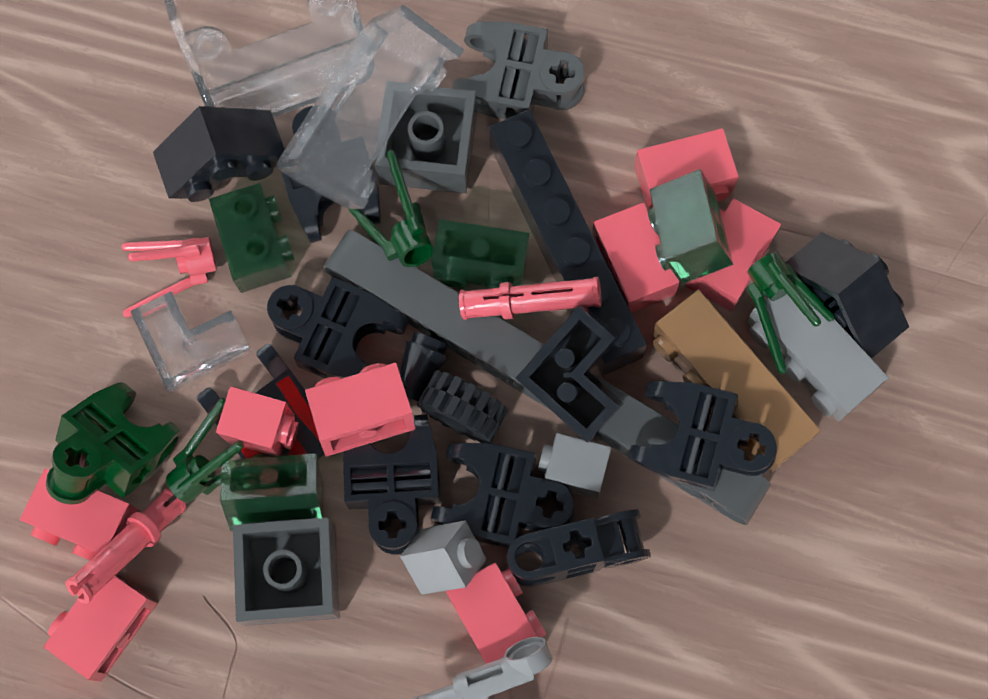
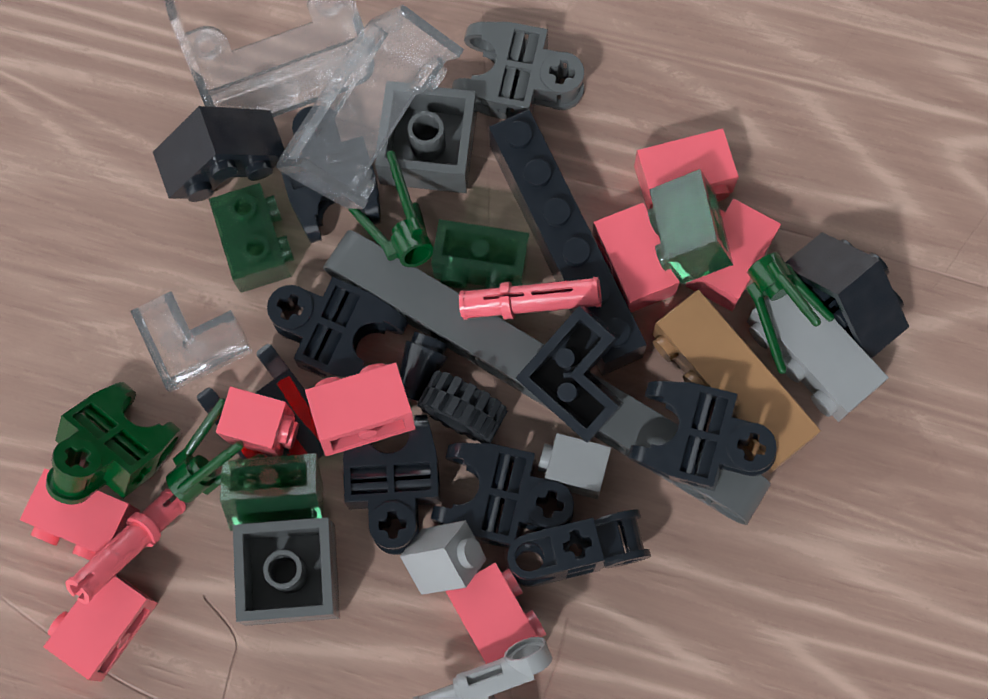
(192, 256): coral plant -> none

